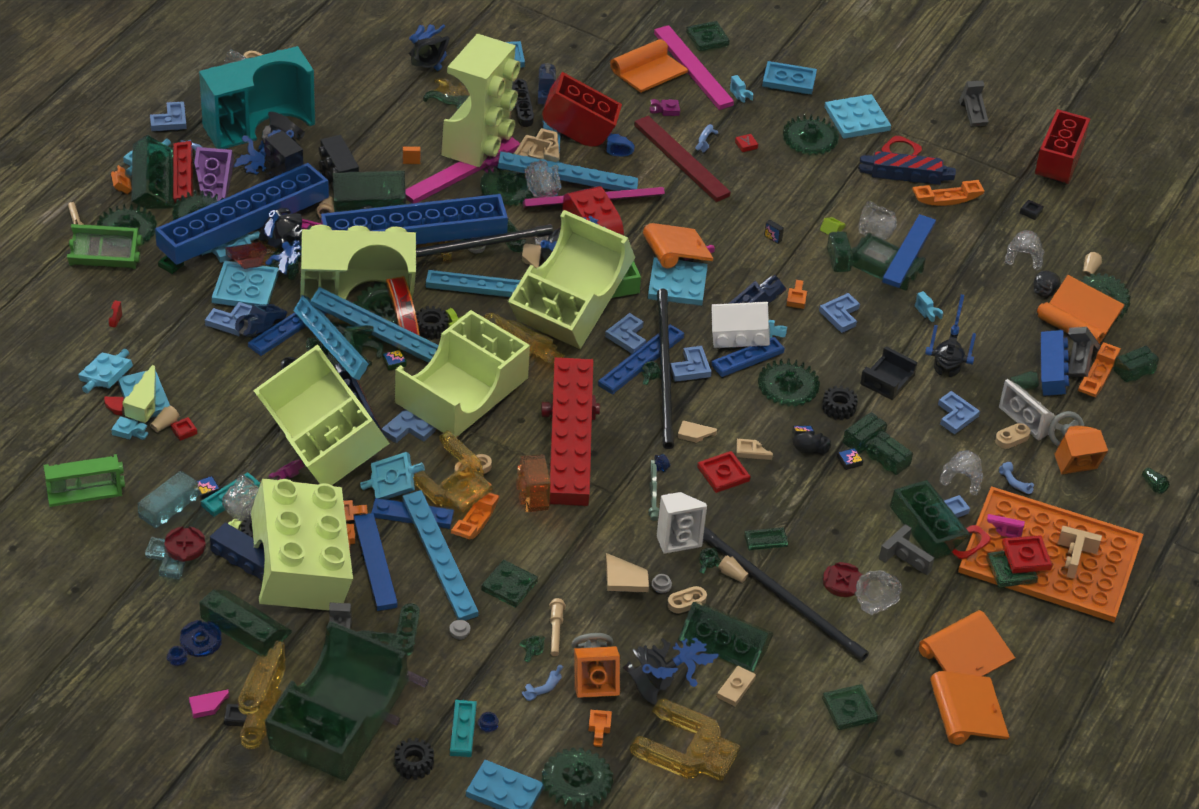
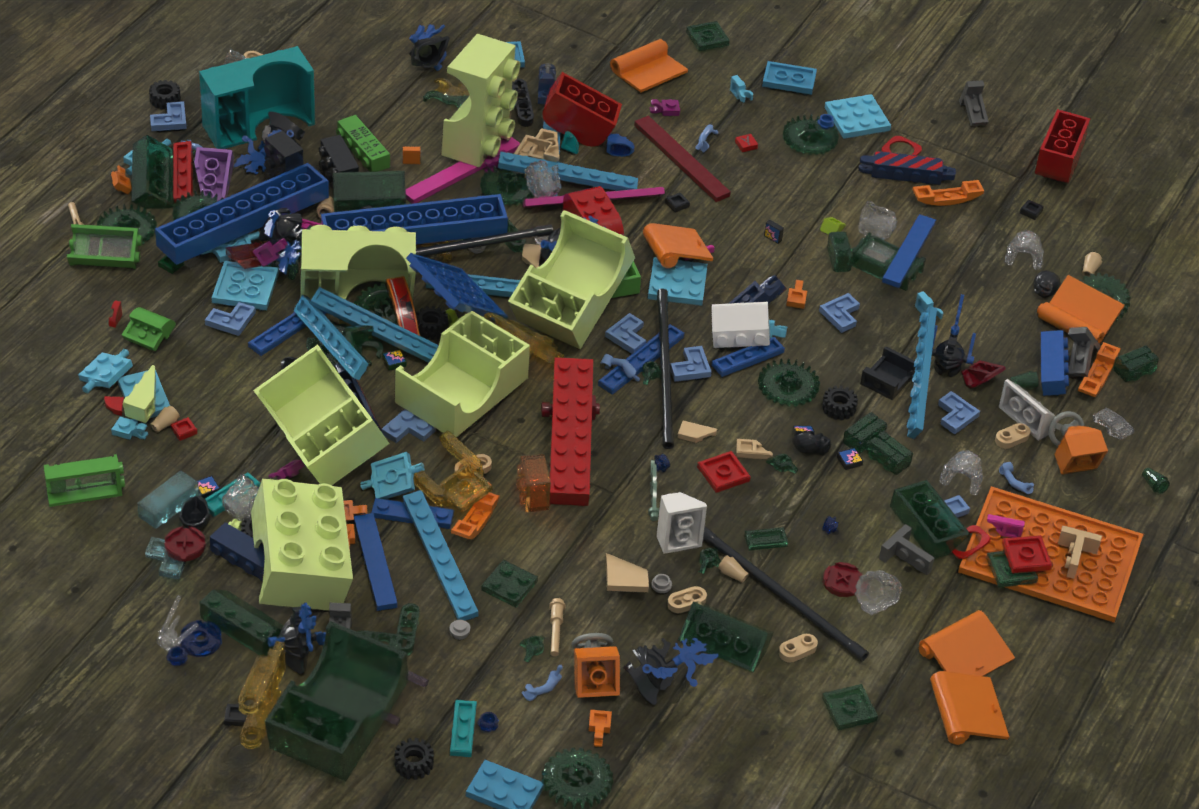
(147, 328): none -> bright green brick
(163, 93): none -> black tyre
(168, 634): none -> clear plant
(195, 513): none -> black hair
(207, 703): dark pink tile -> none
(259, 319): dark blue plate -> none
(267, 252): none -> magenta plate
(298, 638): none -> black helmet
(363, 144): none -> bright green brick
(454, 286): none -> blue plate
(570, 143): none -> teal tile
(629, 370): none -> medium blue piece
(677, 202): none -> black tile
(695, 68): dark pink tile -> none
(705, 754): clear yellow plate -> none
(736, 686): tan plate -> none
(782, 463): none -> clear green piece
(801, 647): none -> tan plate
(826, 121): none -> blue plate
(830, 525): none -> clear blue plate
(922, 371): none -> dark azure plate
(980, 373): none -> dark red slope
(1115, 424): none -> clear slope

